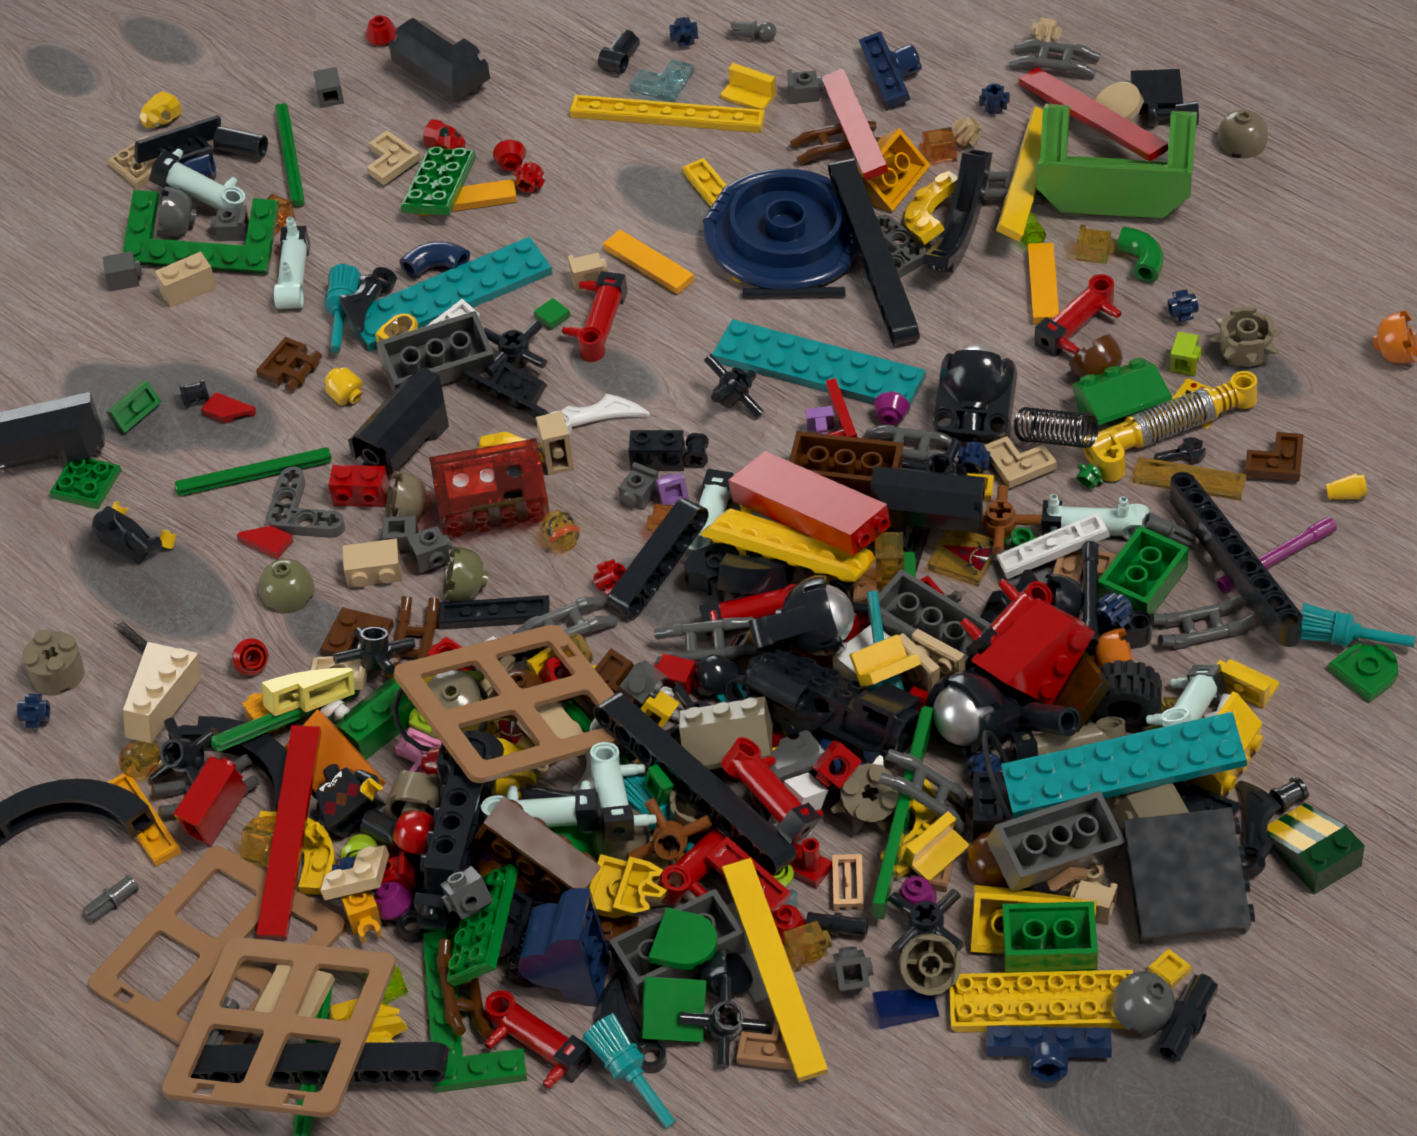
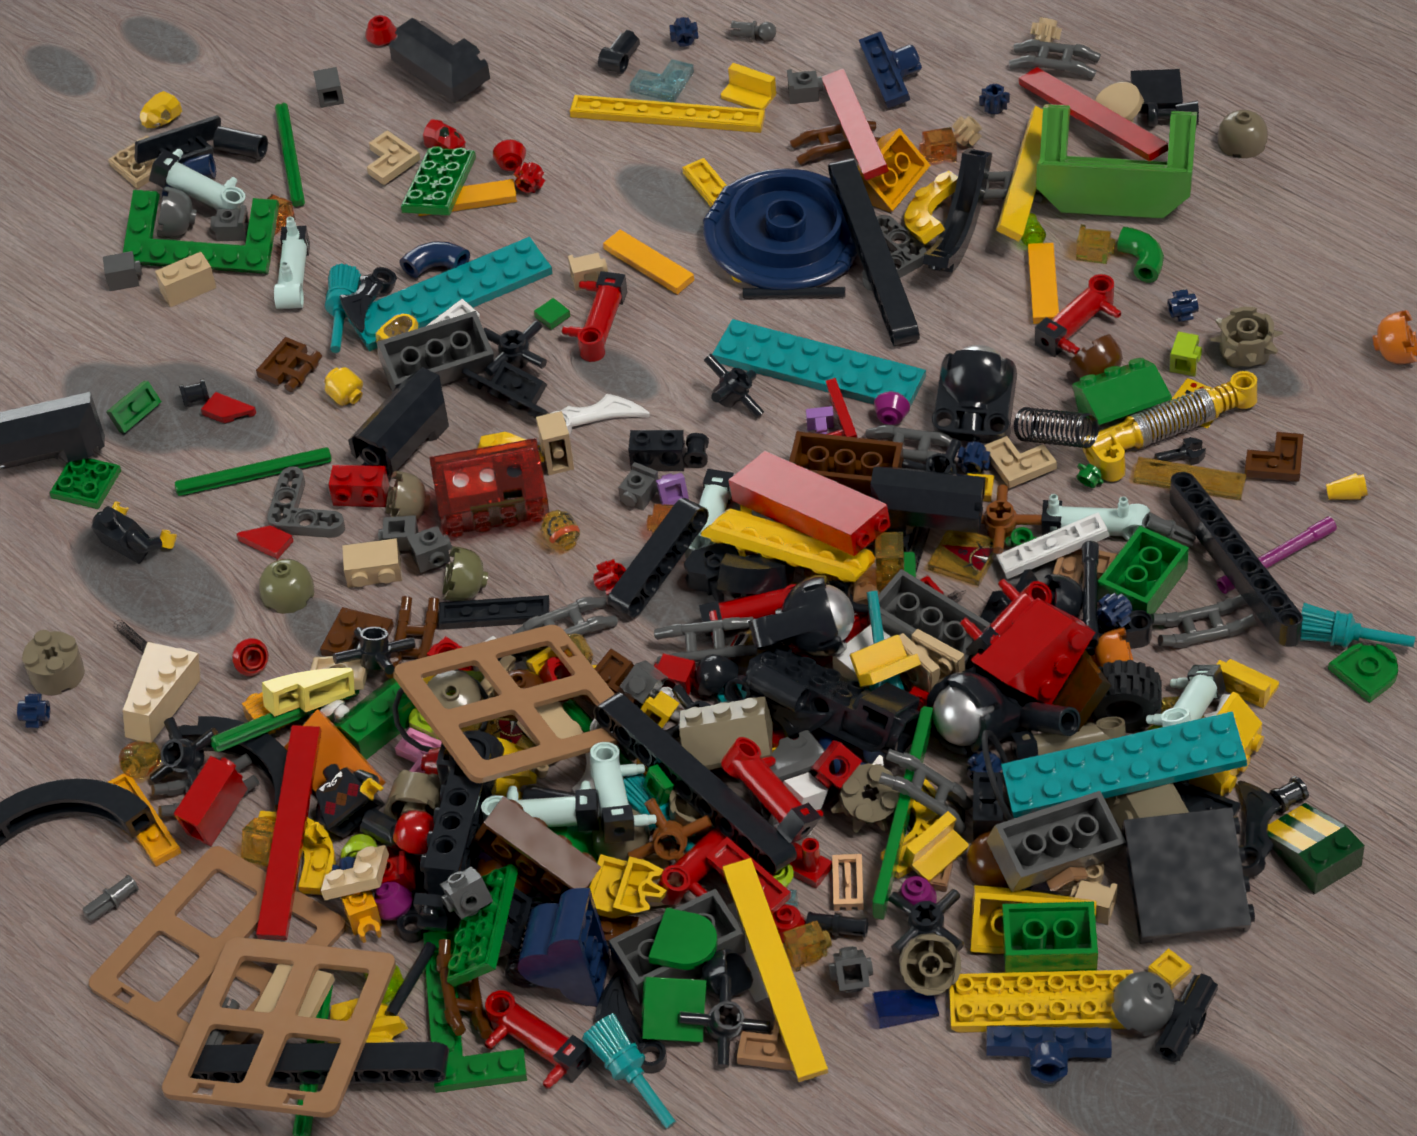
(411, 979): none -> black bar

